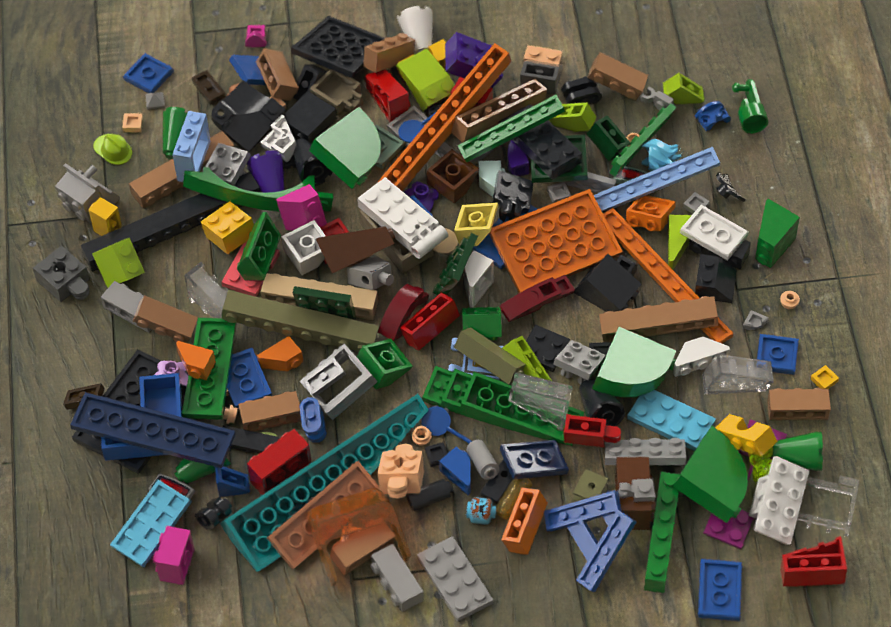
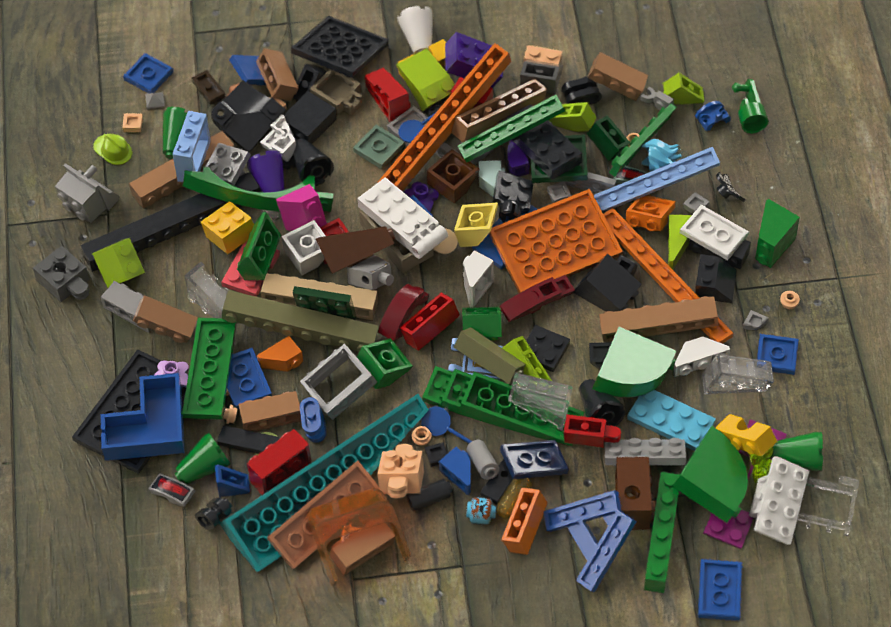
(75, 396): dark brown plate -> none
(104, 217): yellow brick -> none
(142, 531): medium azure plate -> none
(153, 430): dark blue plate -> none
(174, 555): dark pink brick -> none
(196, 360): orange slope -> none
(255, 36): dark pink tile -> none
(324, 377): plate -> none
(349, 148): brick -> none
(388, 52): medium nougat brick -> none
(396, 578): light grey brick -> none
(455, 265): dark green plate -> none
(455, 578): light grey plate -> none
(579, 361): light grey plate -> none
(590, 485): olive piece -> none
(640, 490): light grey plate -> none
(798, 404): medium nougat brick -> none
(815, 566): red wedge -> none
(824, 378): yellow plate -> none

